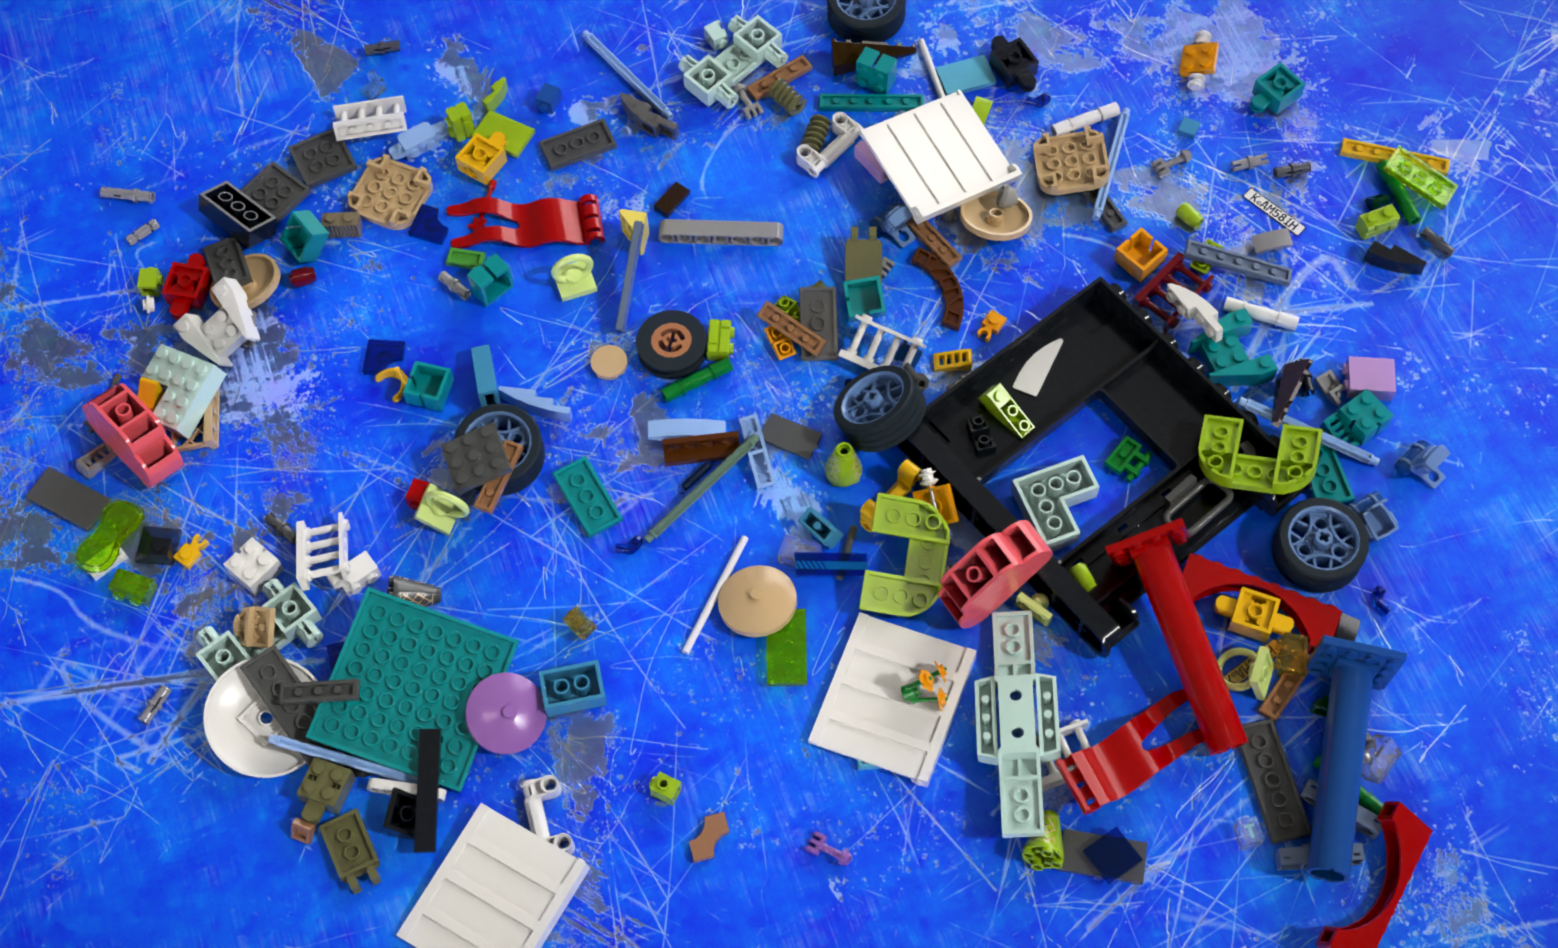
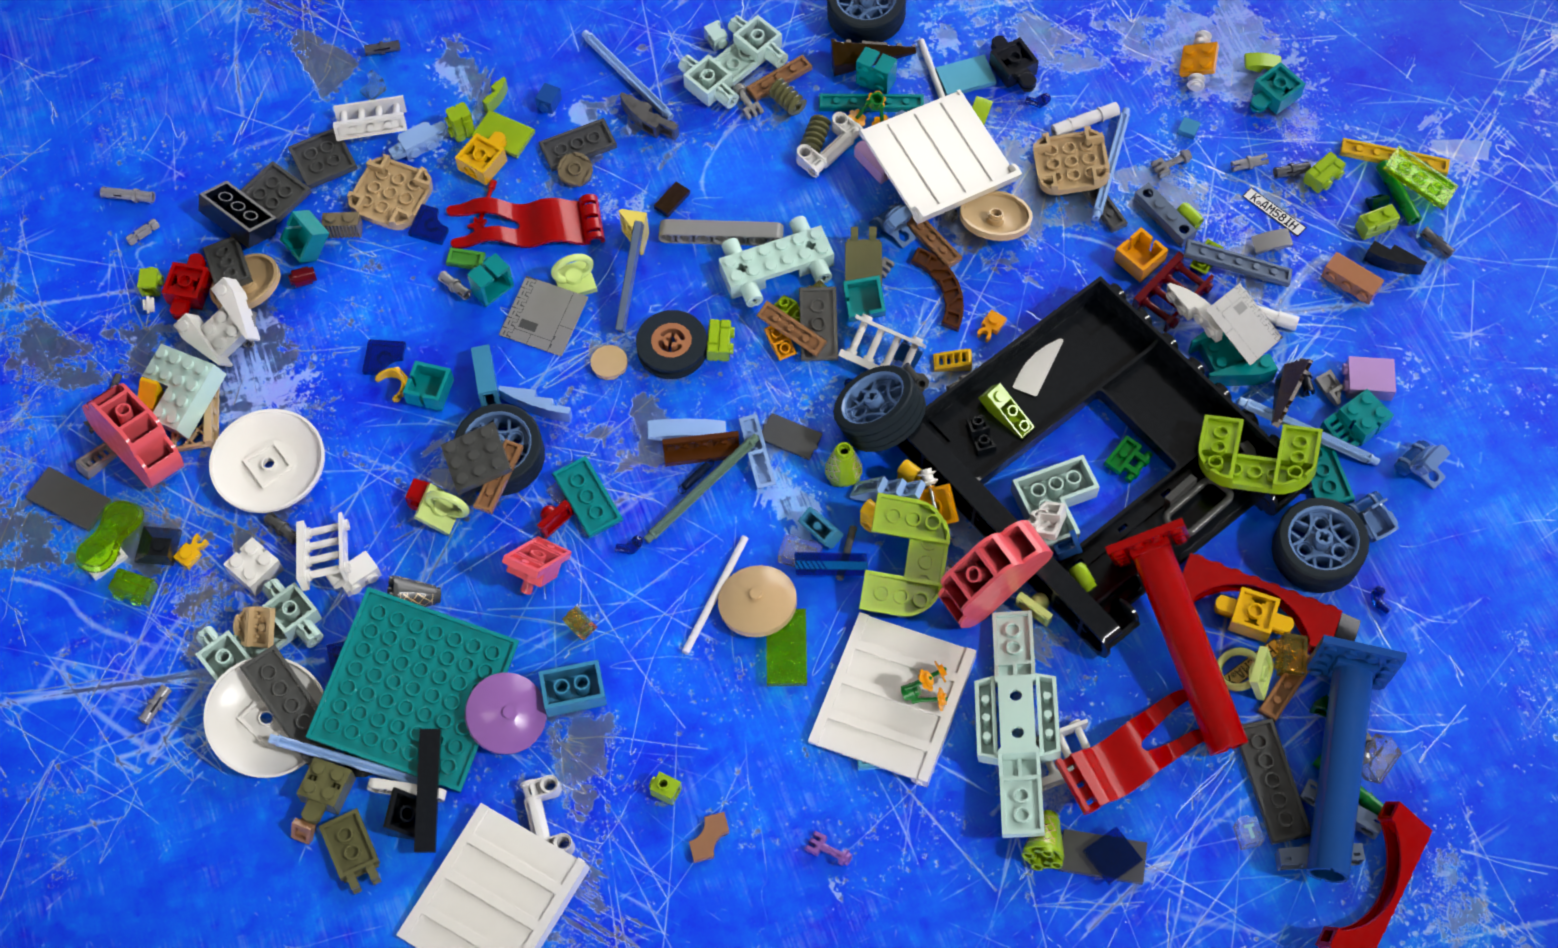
(262, 437): none -> white dish
(319, 691): dark grey tile -> none
(536, 562): none -> coral brick
(543, 316): none -> light grey sticker
(553, 518): none -> red tile
(575, 169): none -> dark tan tile
(696, 380): green piece -> none
(749, 269): none -> light aqua piece
(869, 488): none -> light blue slope
(875, 102): none -> plant
(1007, 197): light grey cone -> none
(1048, 519): none -> white slope
(1068, 547): none -> blue tile
(1164, 214): none -> sand blue piece
(1244, 324): none -> sticker
(1260, 61): none -> lime slope
(1324, 172): none -> lime brick
(1352, 278): none -> nougat brick

